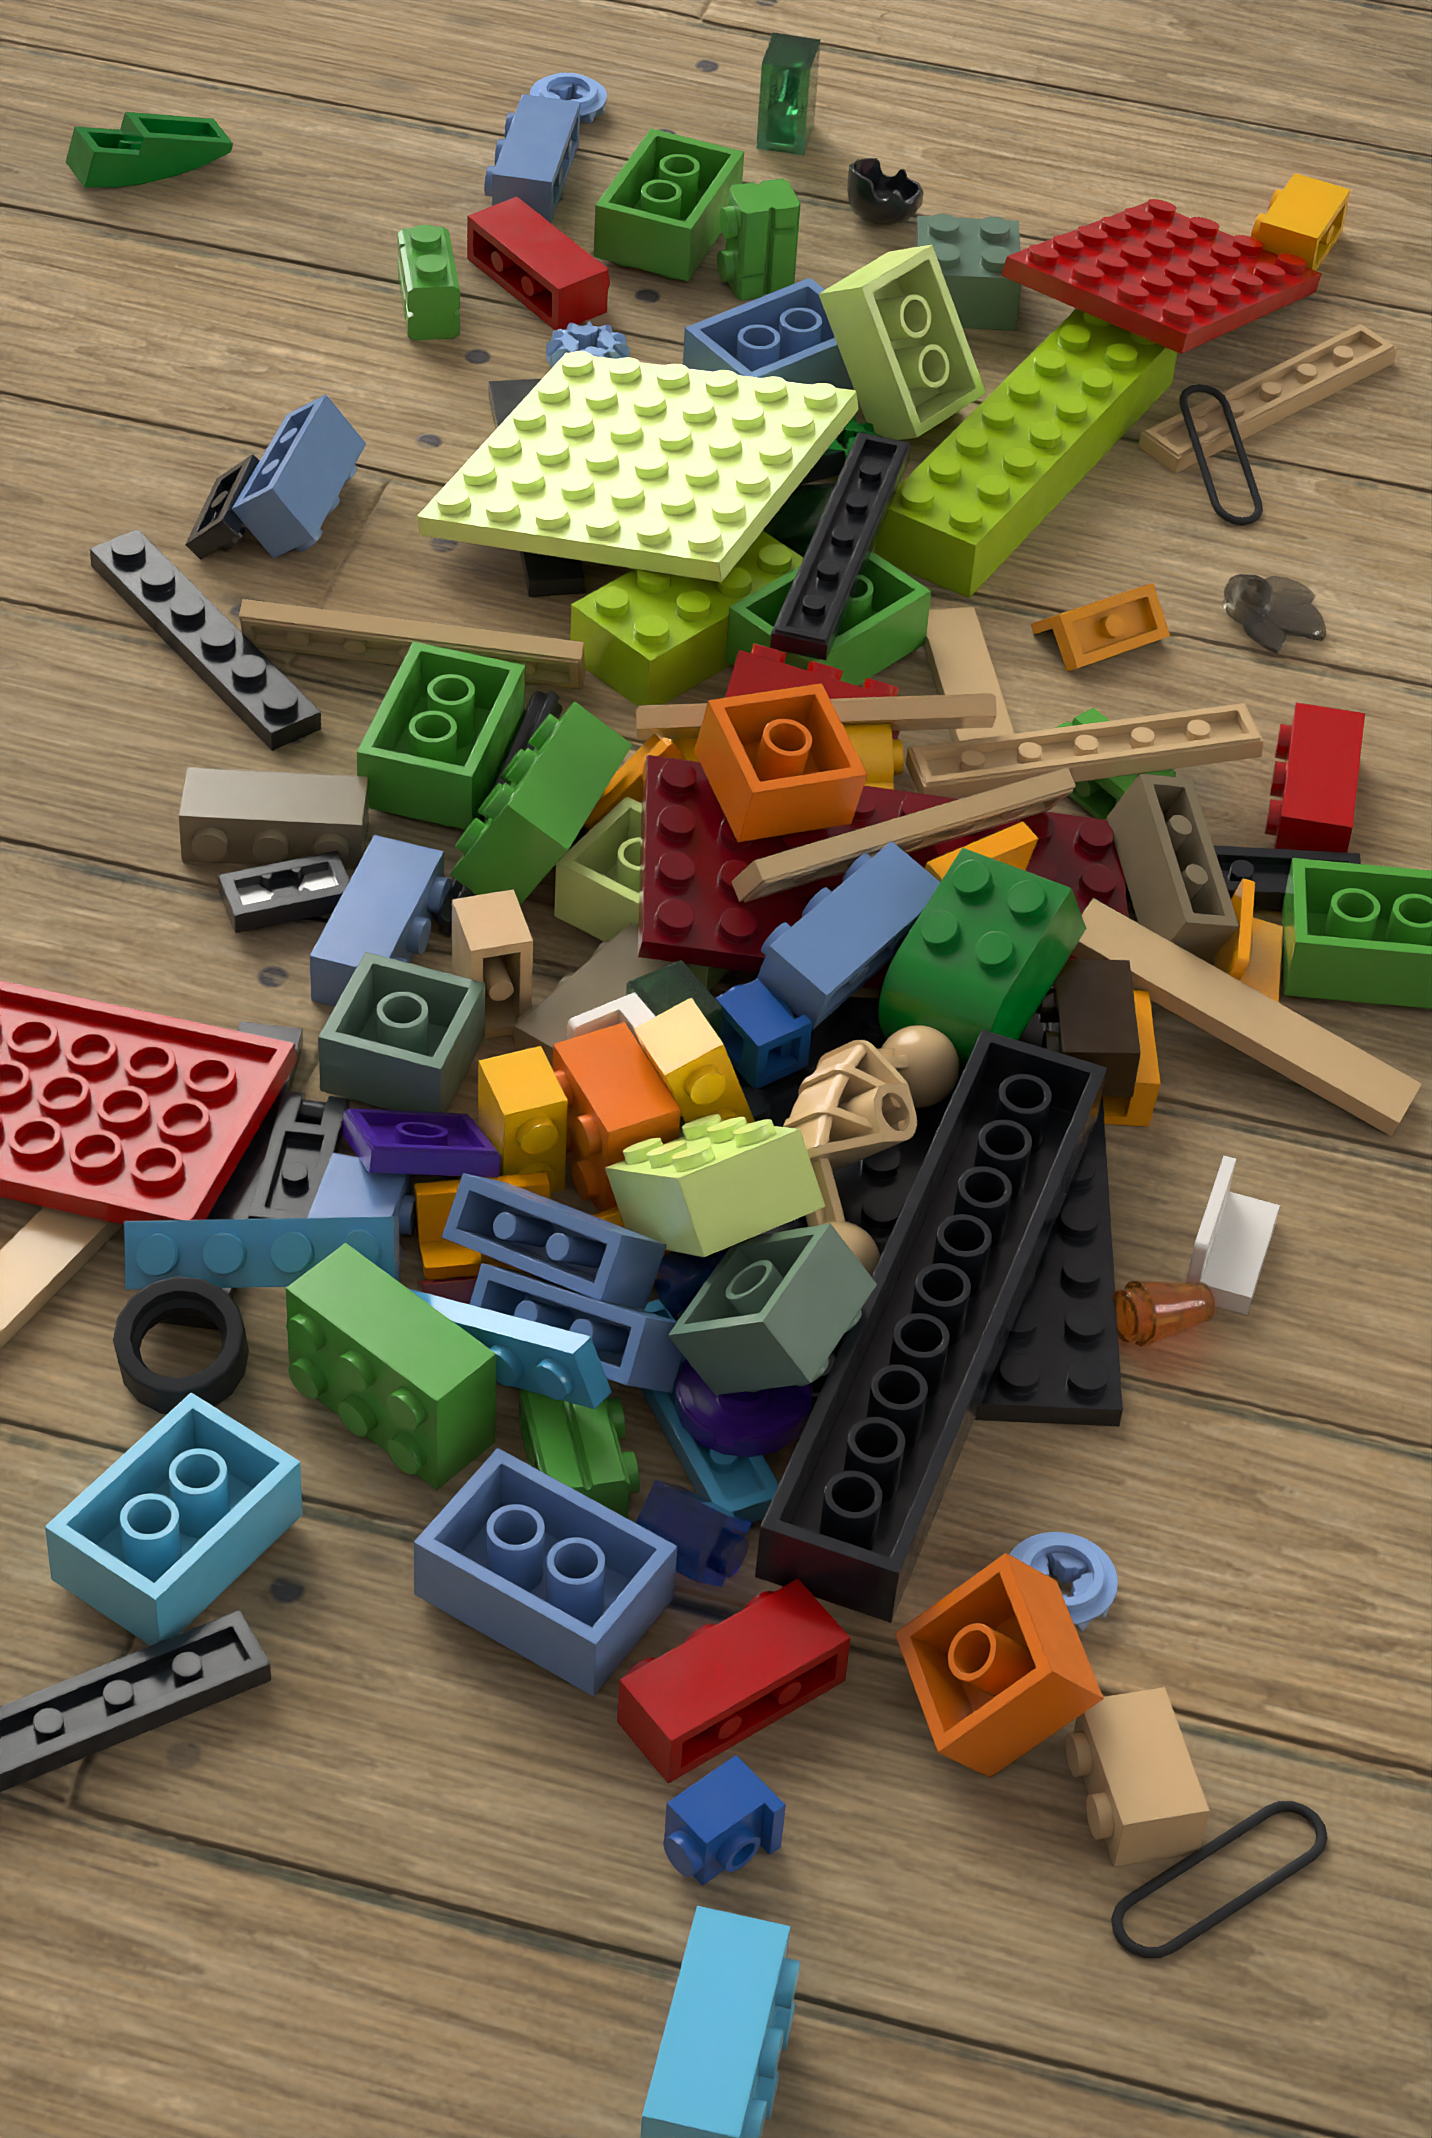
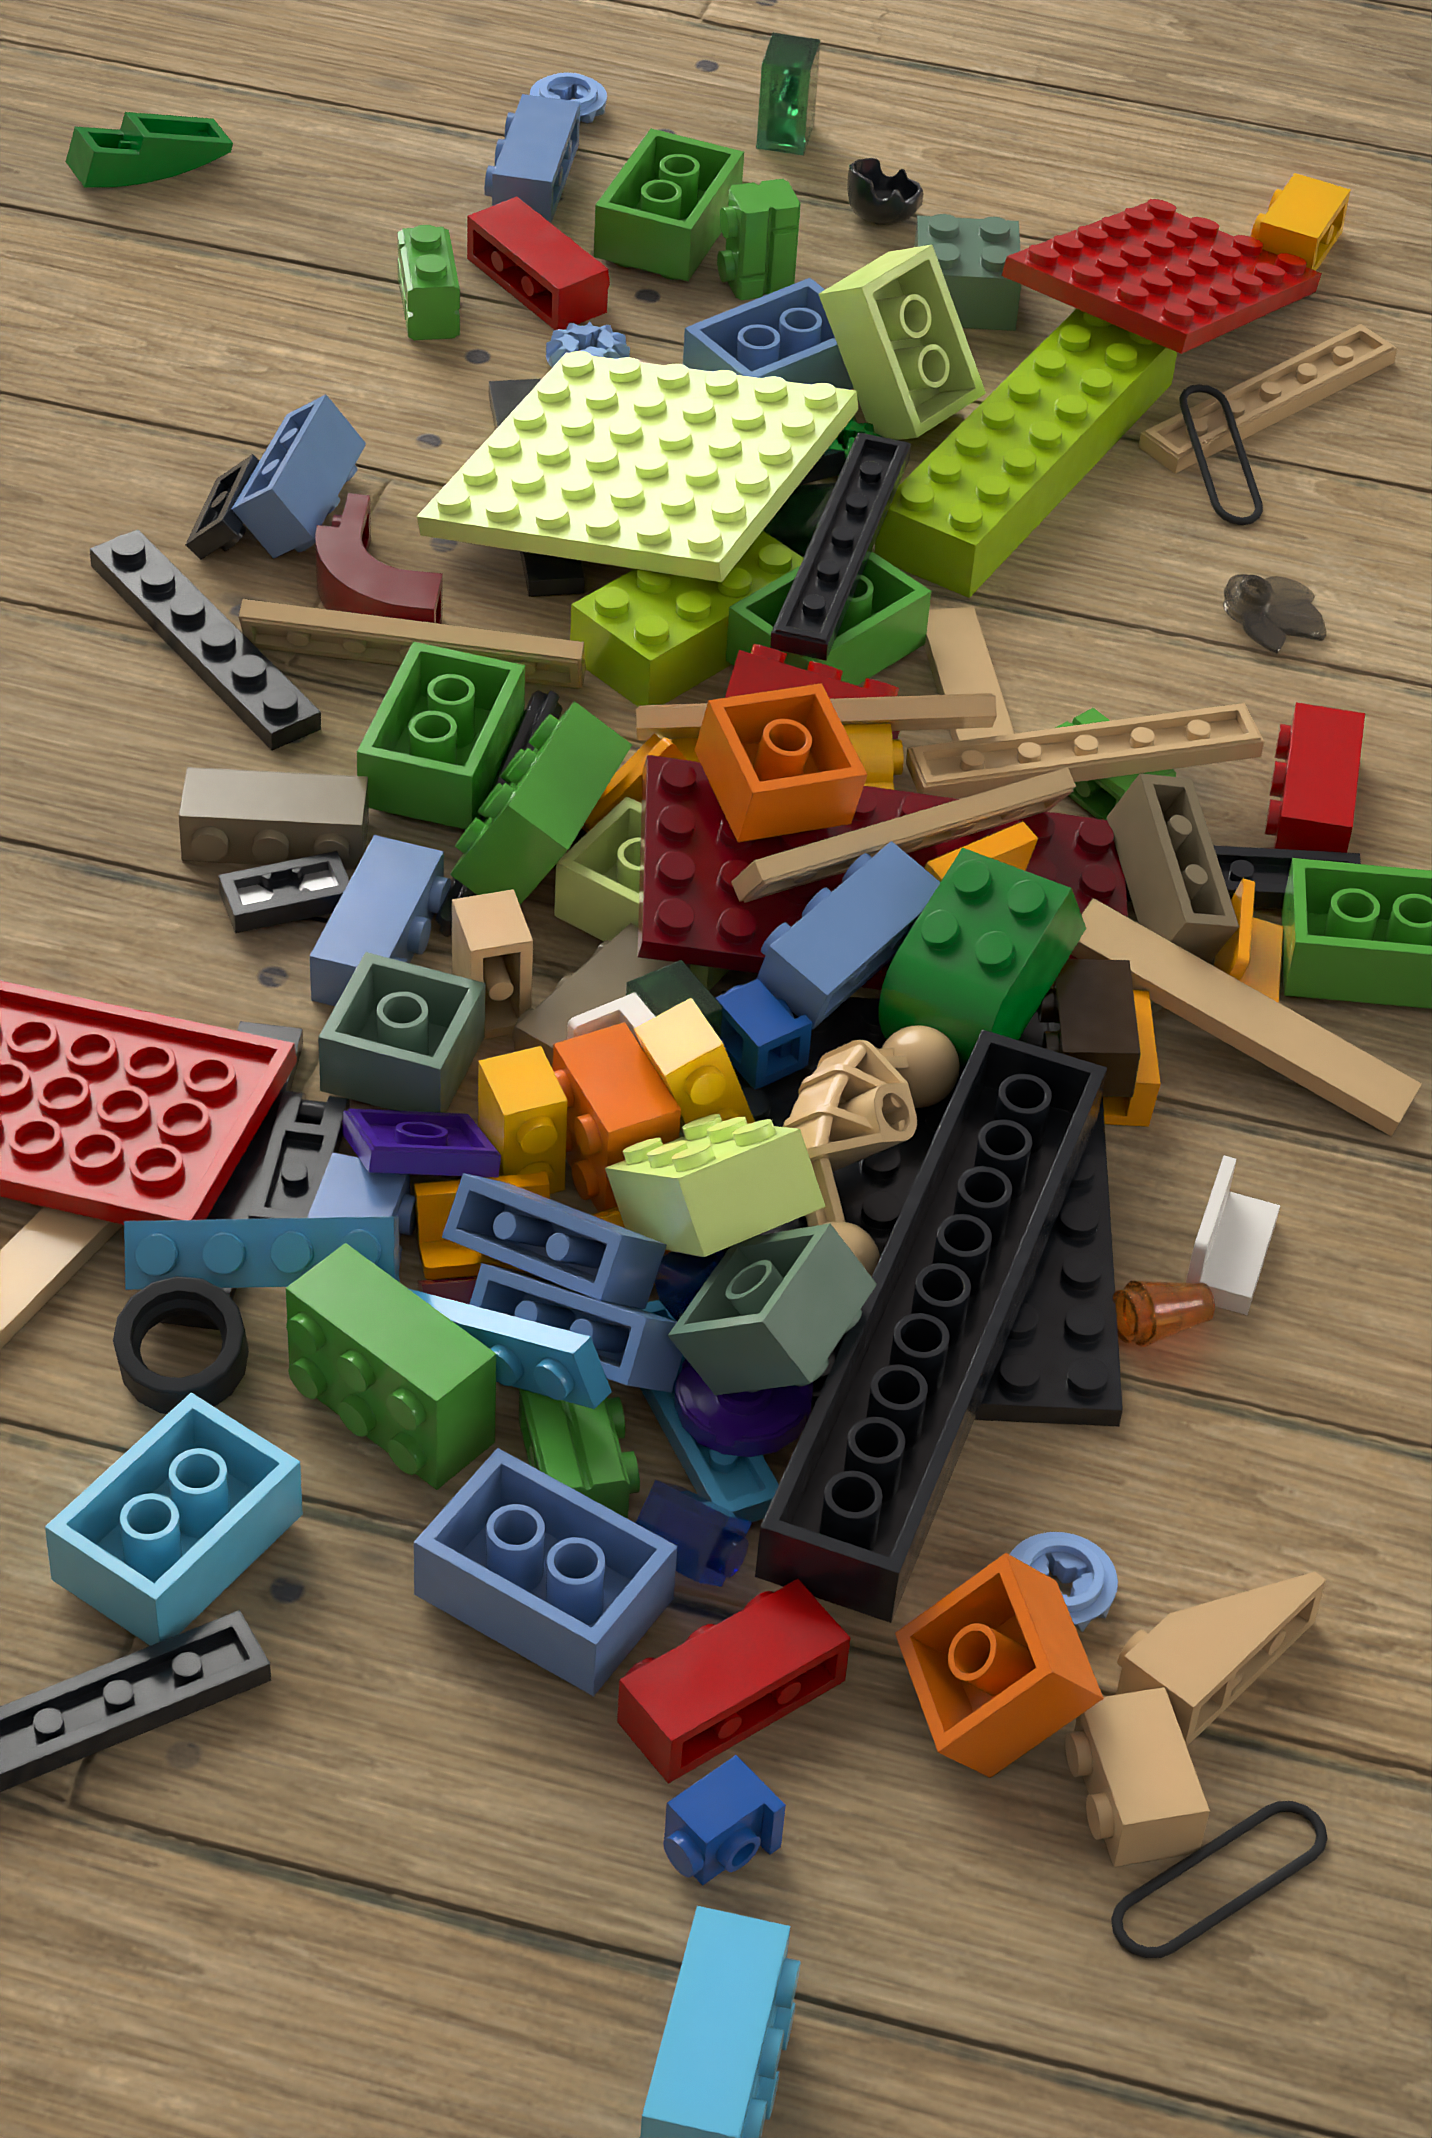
(362, 585): none -> arch
(1107, 626): light orange panel -> none
(1218, 1648): none -> tan slope

